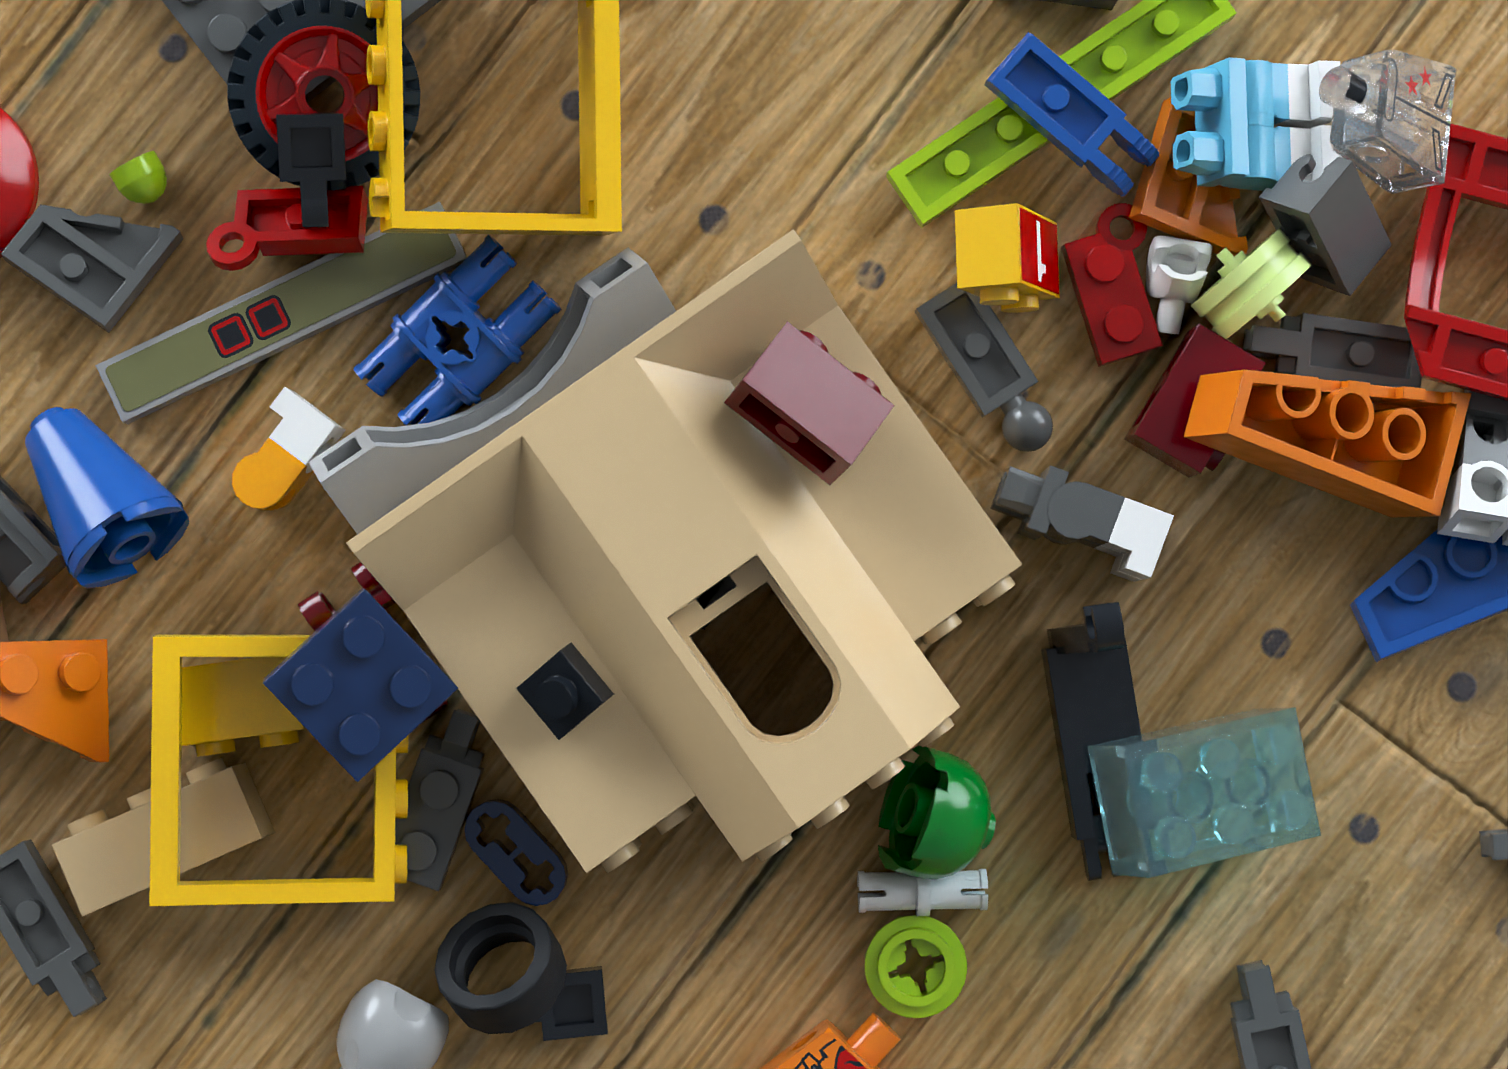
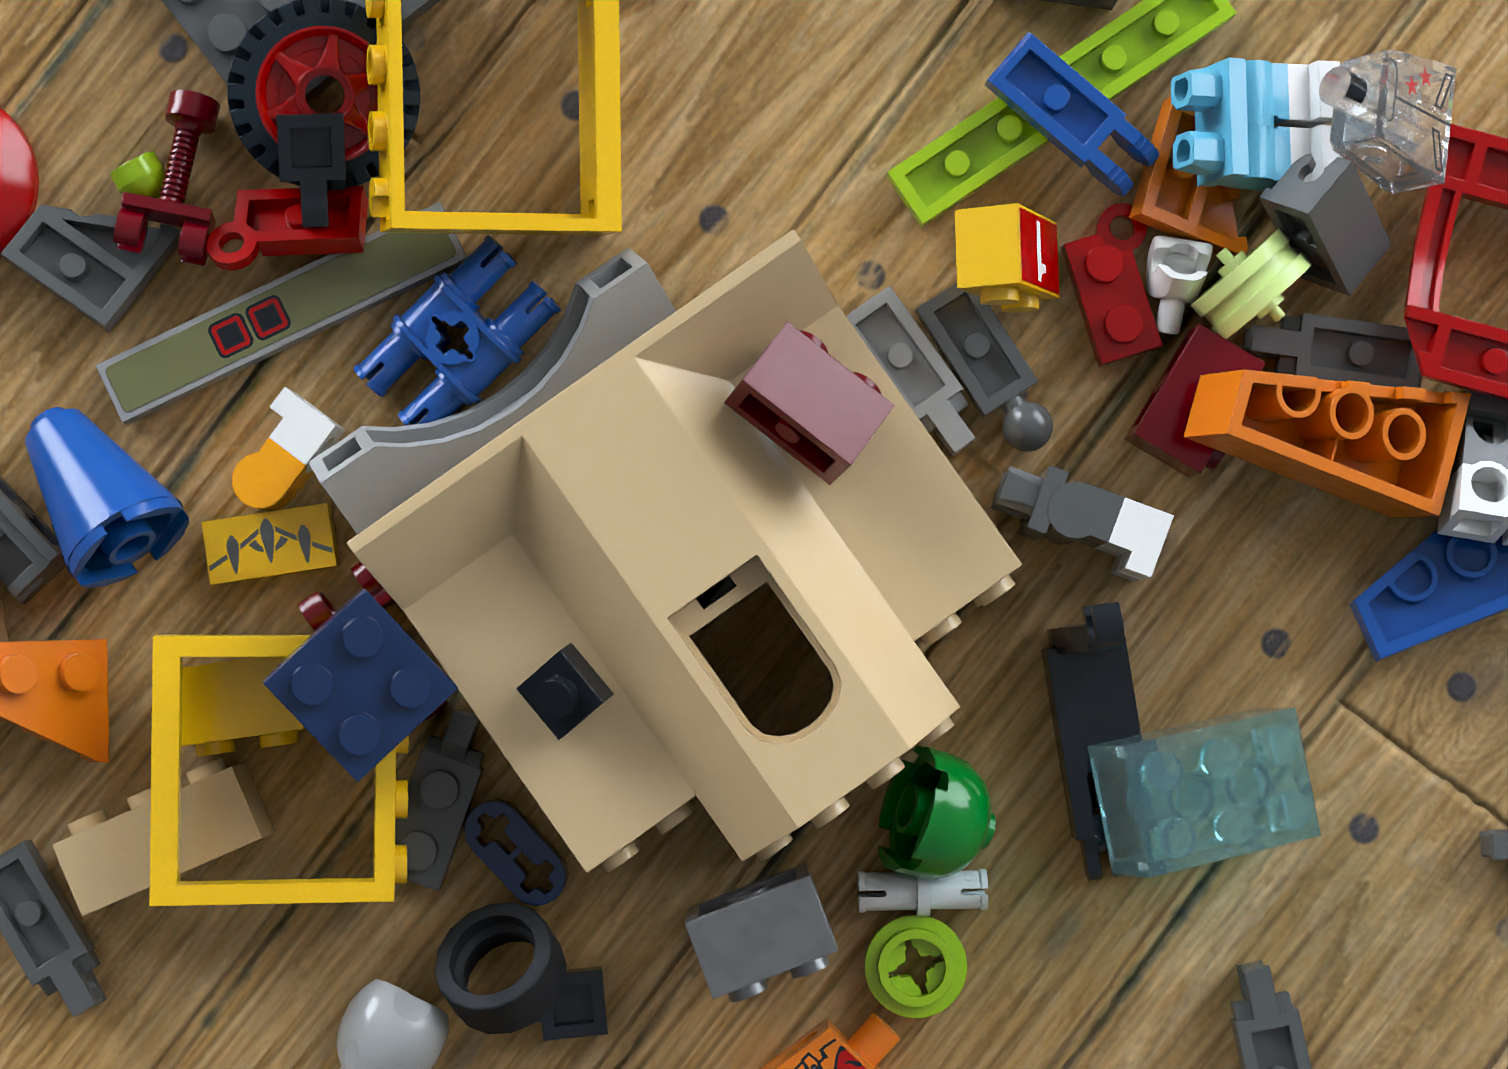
(191, 116): none -> dark red bar
(270, 544): none -> yellow tile
(761, 933): none -> flat silver brick
(914, 367): none -> light grey hinge

